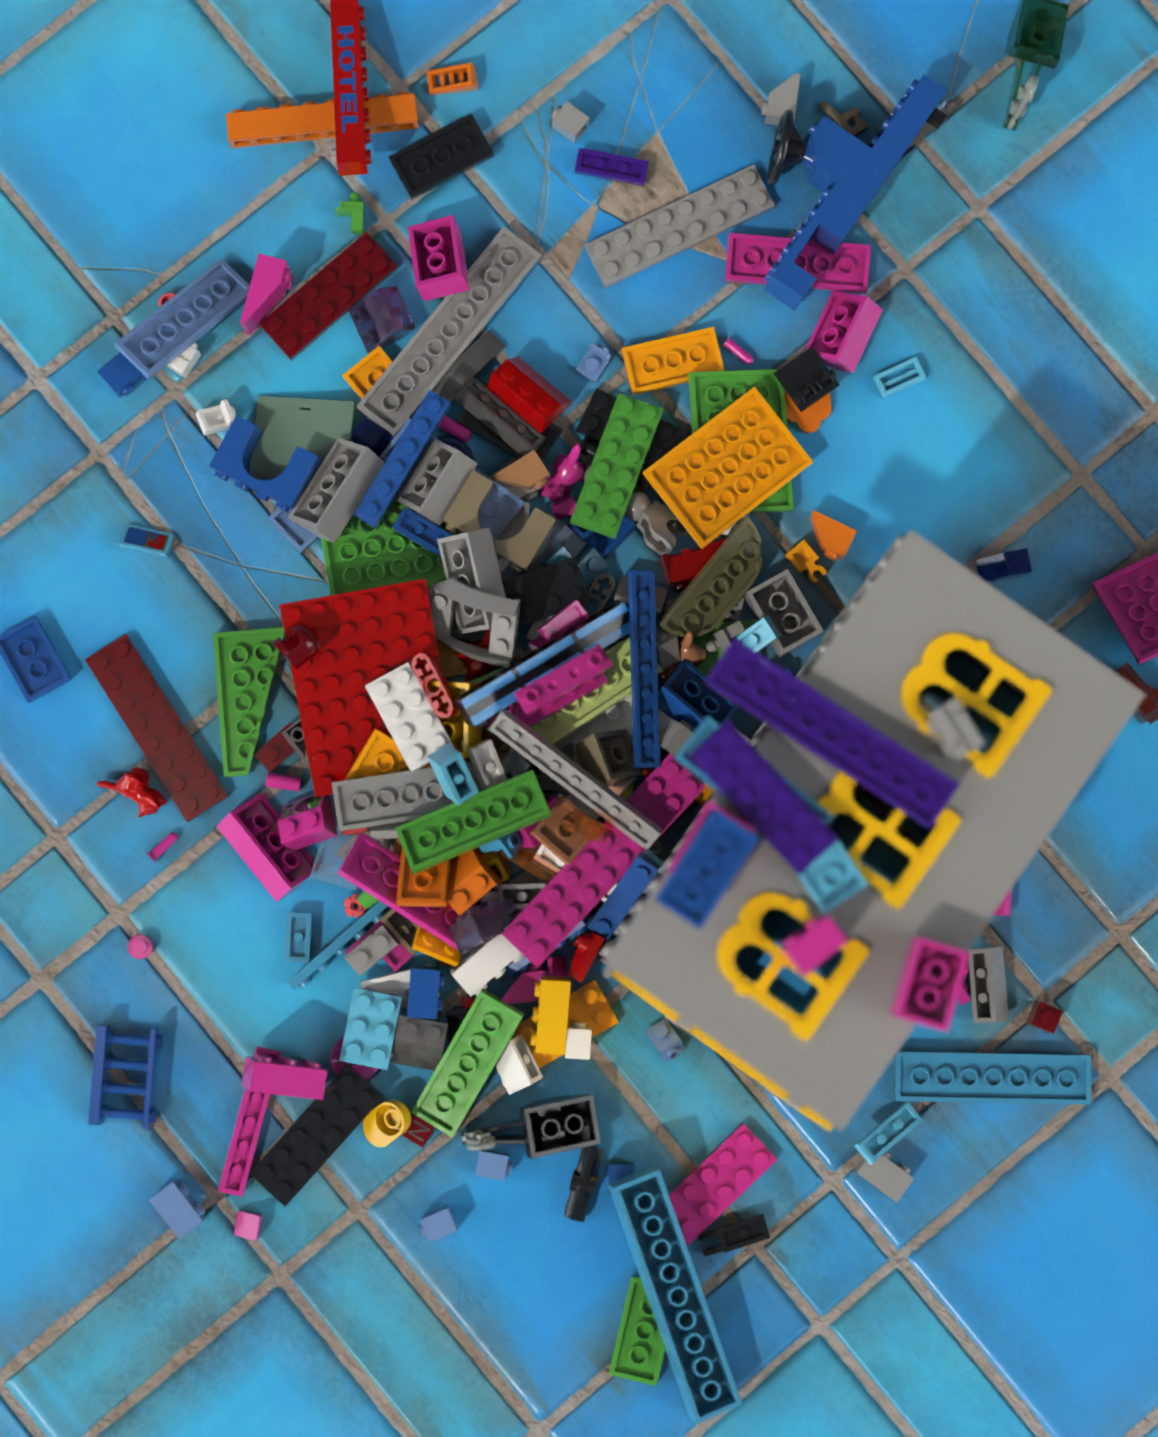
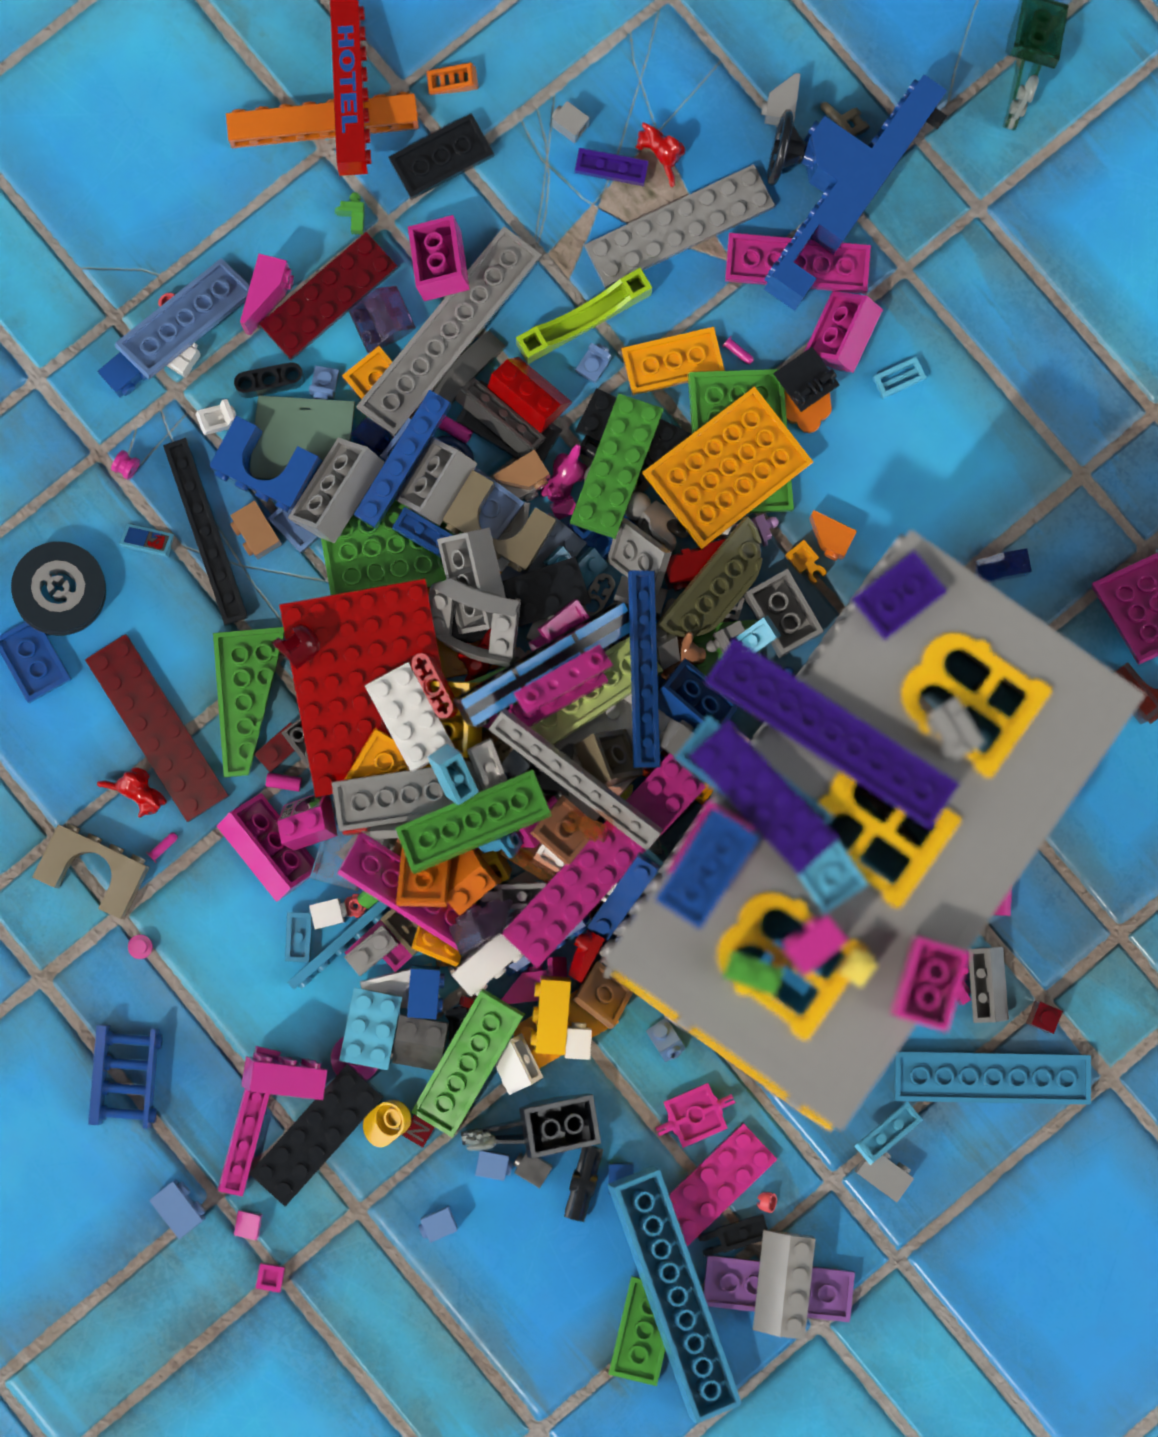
(36, 570): none -> black wheel
(69, 844): none -> dark tan arch
(125, 465): none -> dark pink wheel
(205, 531): none -> black plate
(255, 529): none -> medium nougat brick
(257, 378): none -> black beam
(270, 1277): none -> dark pink plate
(324, 383): none -> medium blue bracket
(328, 913): none -> white brick
(532, 1170): none -> flat silver brick
(557, 332): none -> lime arch
(602, 996): none -> medium nougat plate
(638, 551): none -> light grey plate
(666, 149): none -> red animal
(695, 1115): none -> dark pink plate
(734, 1281): none -> medium lavender plate
(752, 973): none -> bright green brick
(763, 527): none -> lavender piece
(767, 1202): none -> coral hinge
(784, 1284): none -> light grey slope
(857, 967): none -> light yellow brick
(899, 595): none -> dark purple plate

